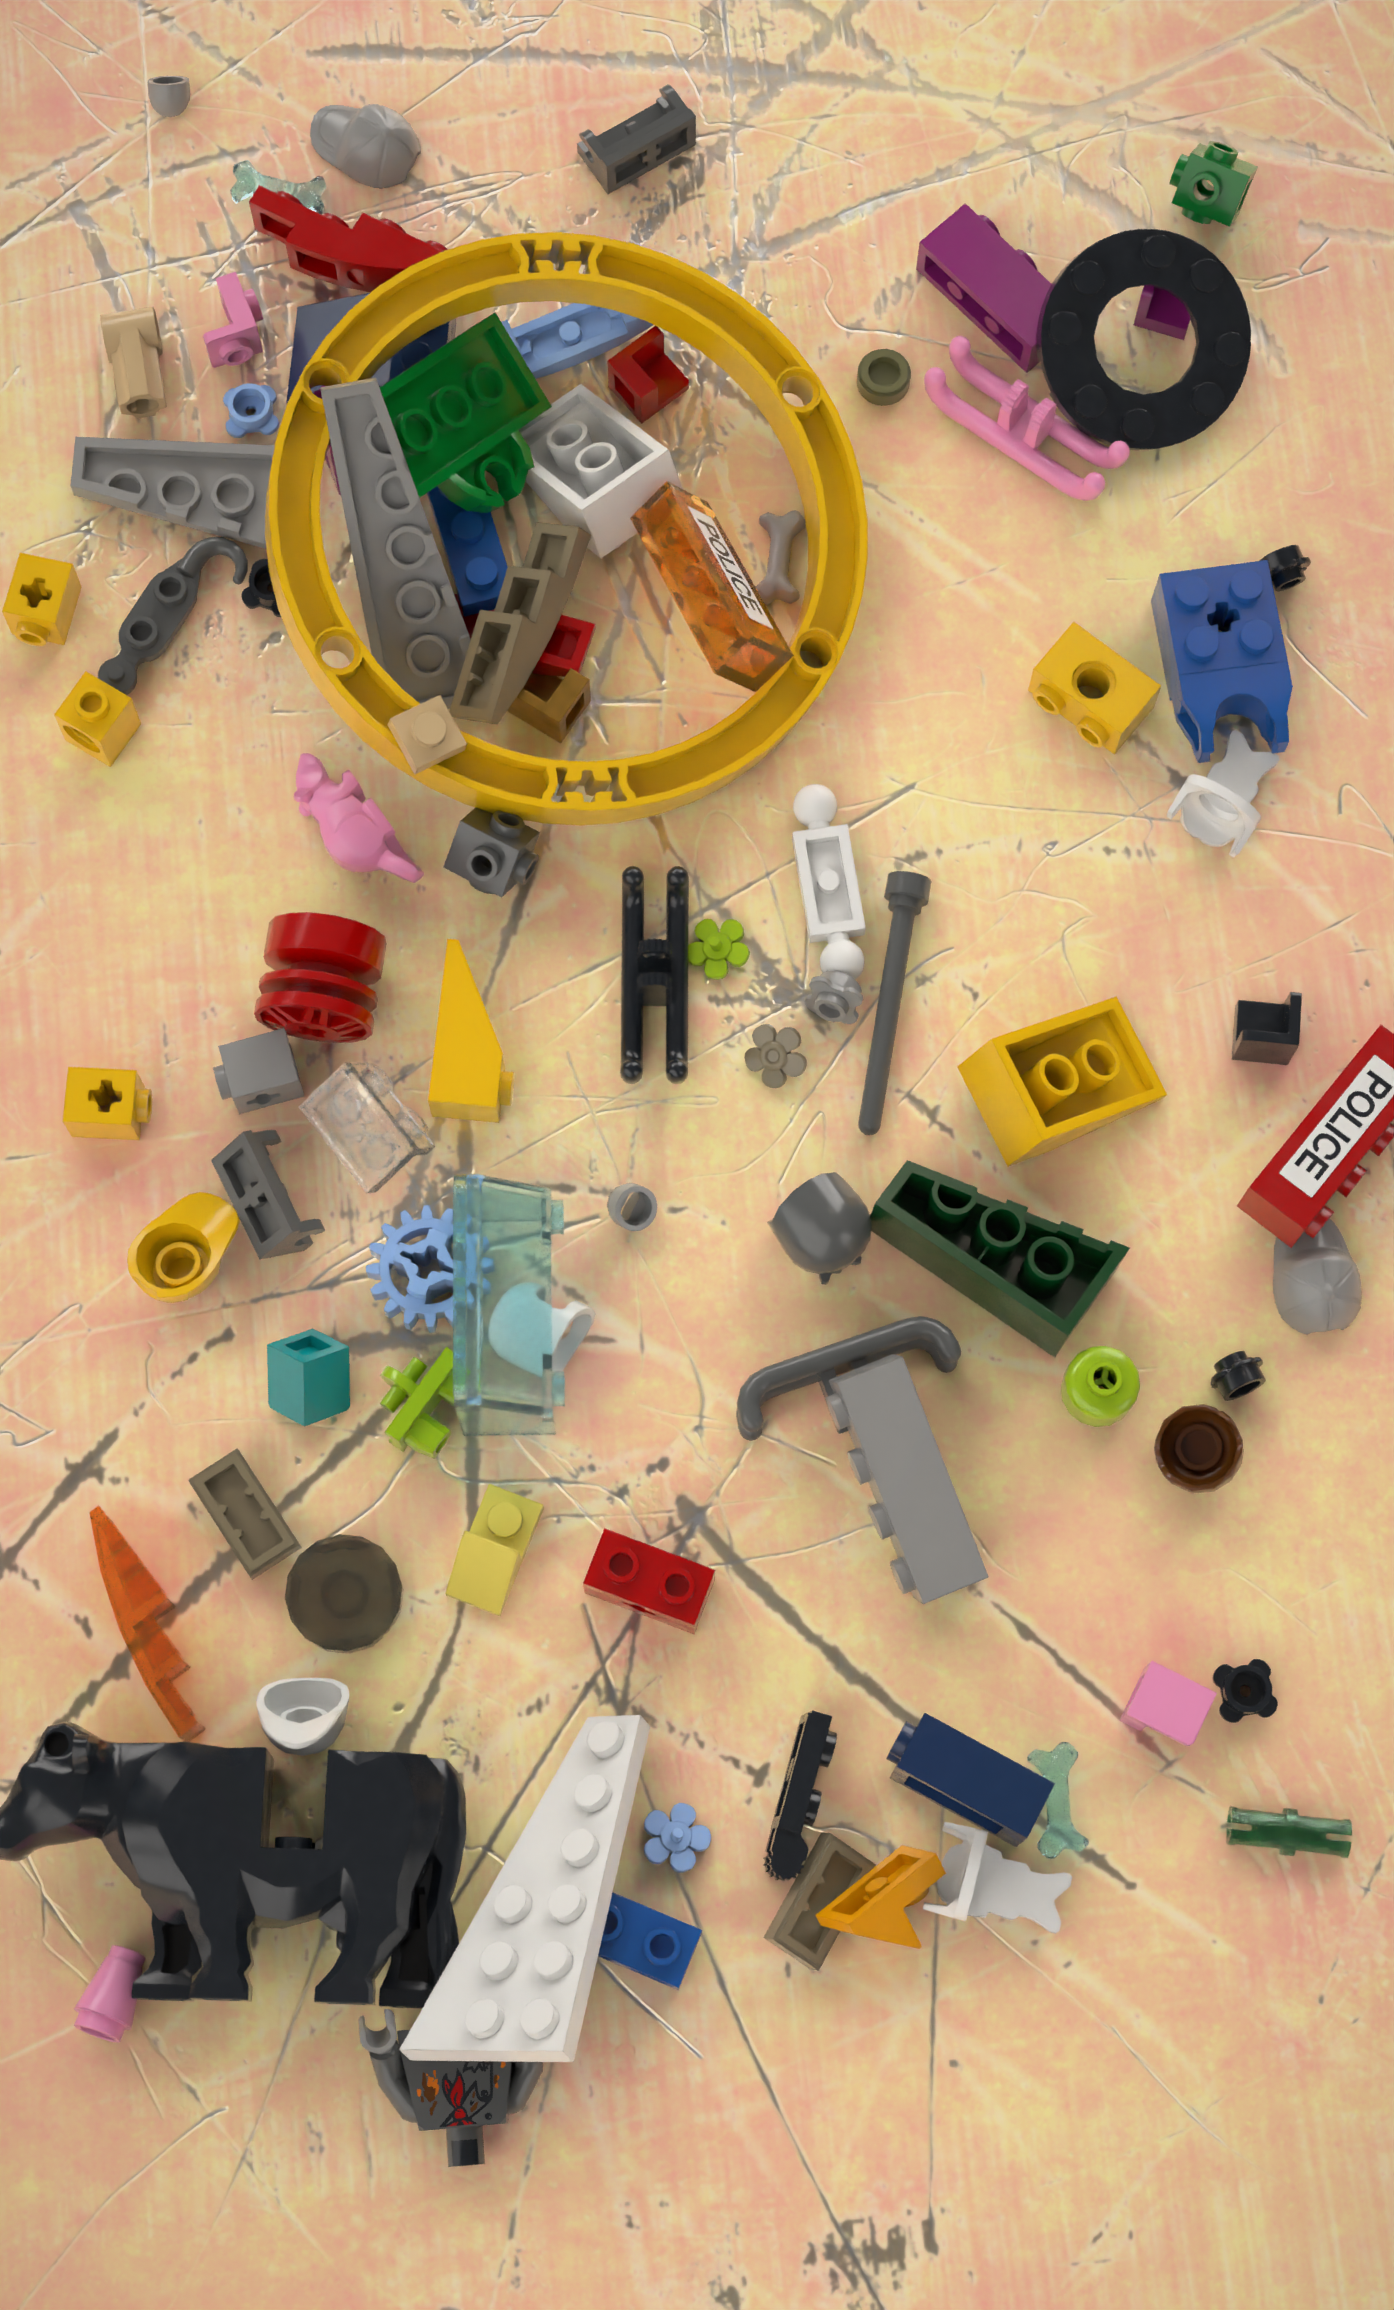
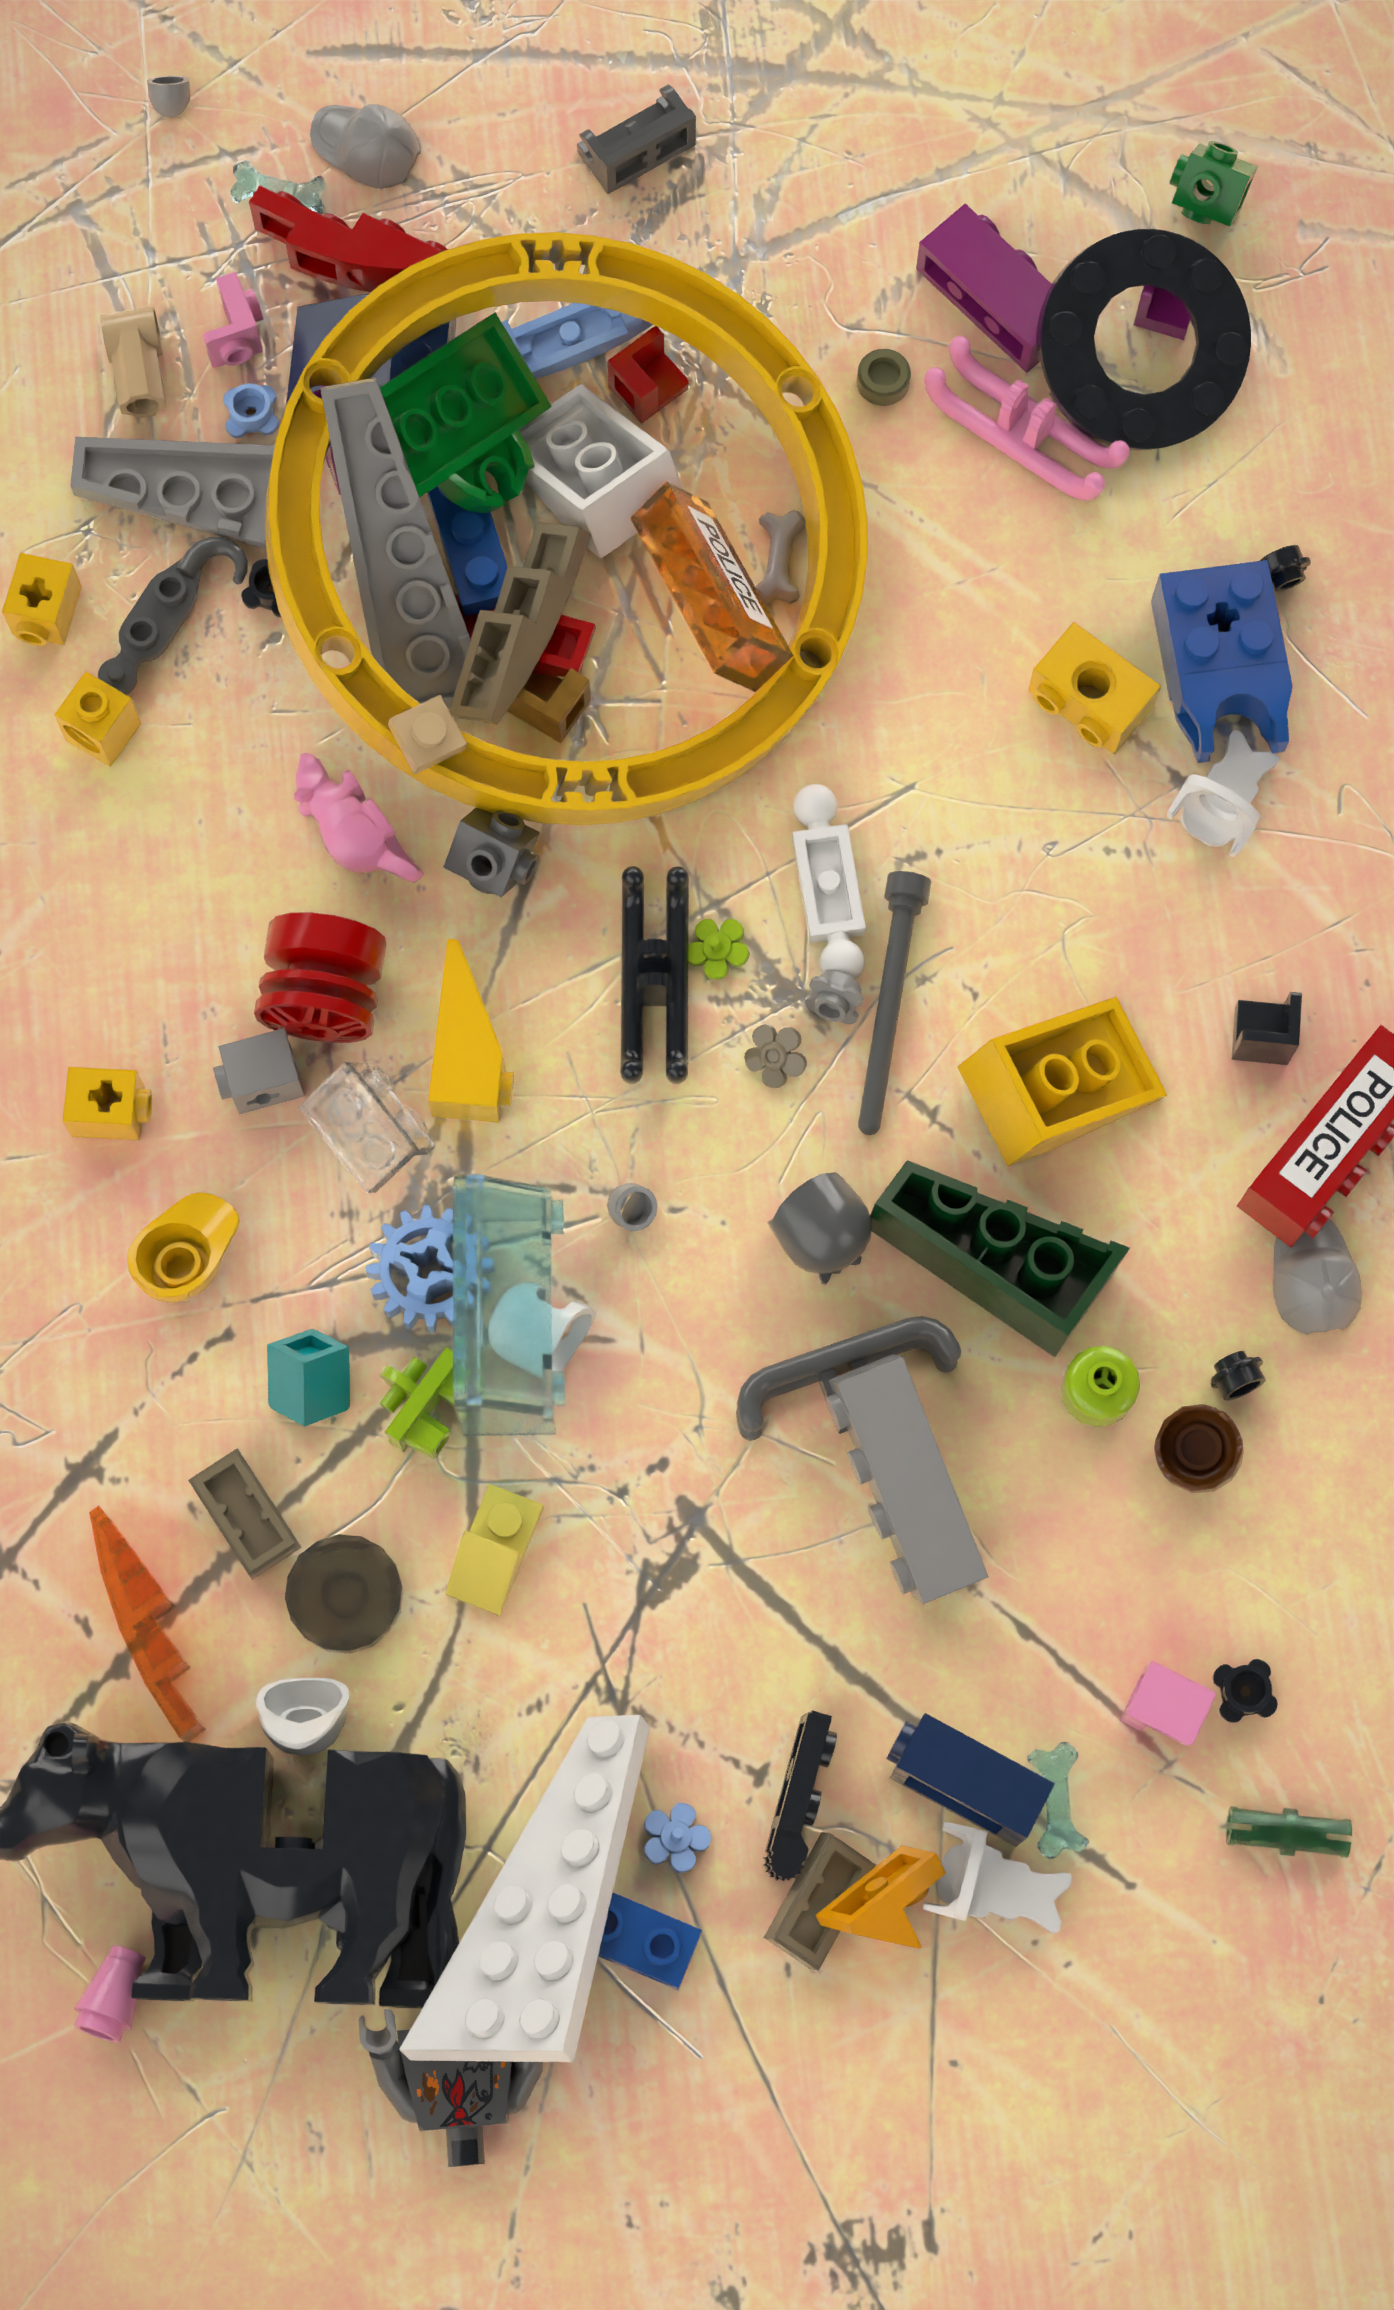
(262, 1197): dark grey hinge -> none
(649, 1581): red brick -> none

